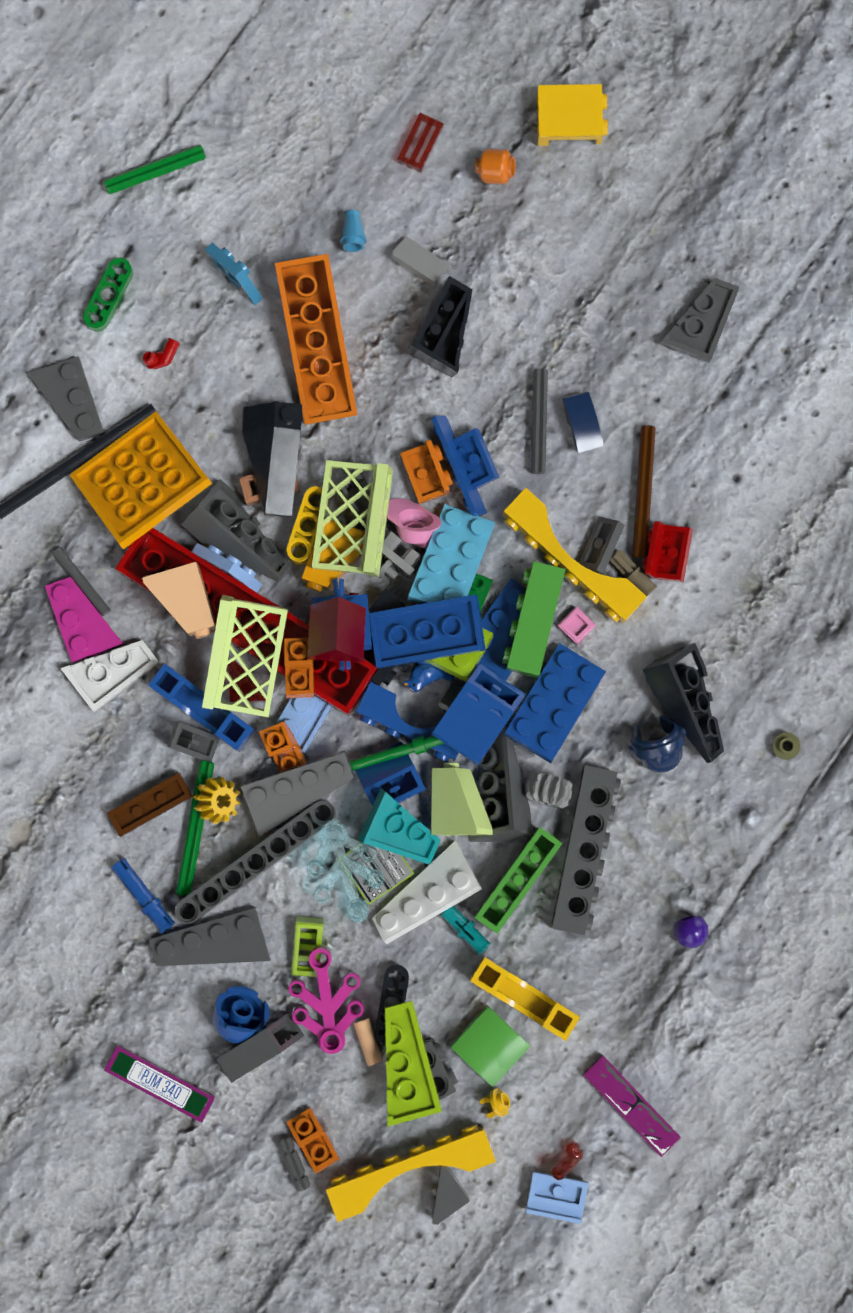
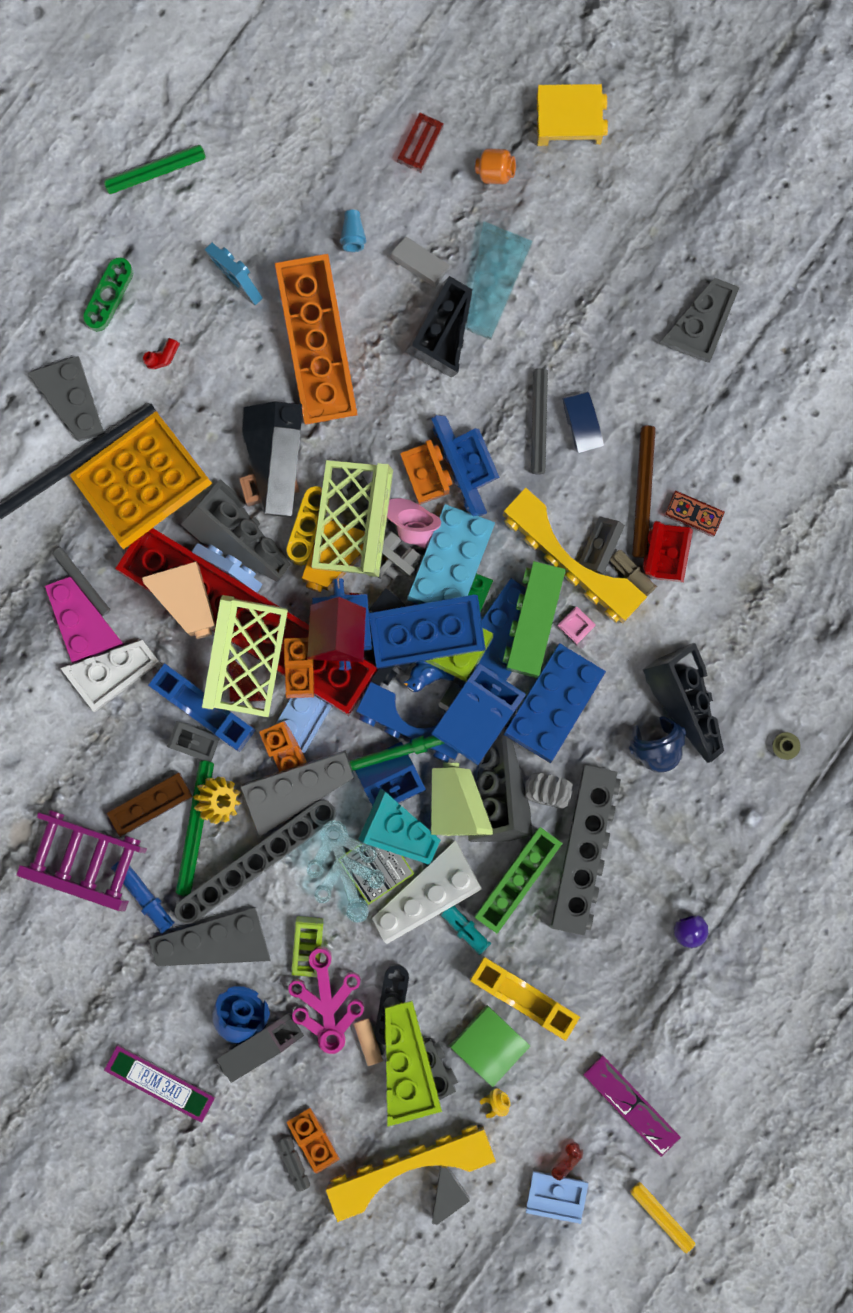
(87, 887): none -> magenta fence
(497, 270): none -> clear light blue wing
(662, 1217): none -> yellow axle
(694, 513): none -> tile

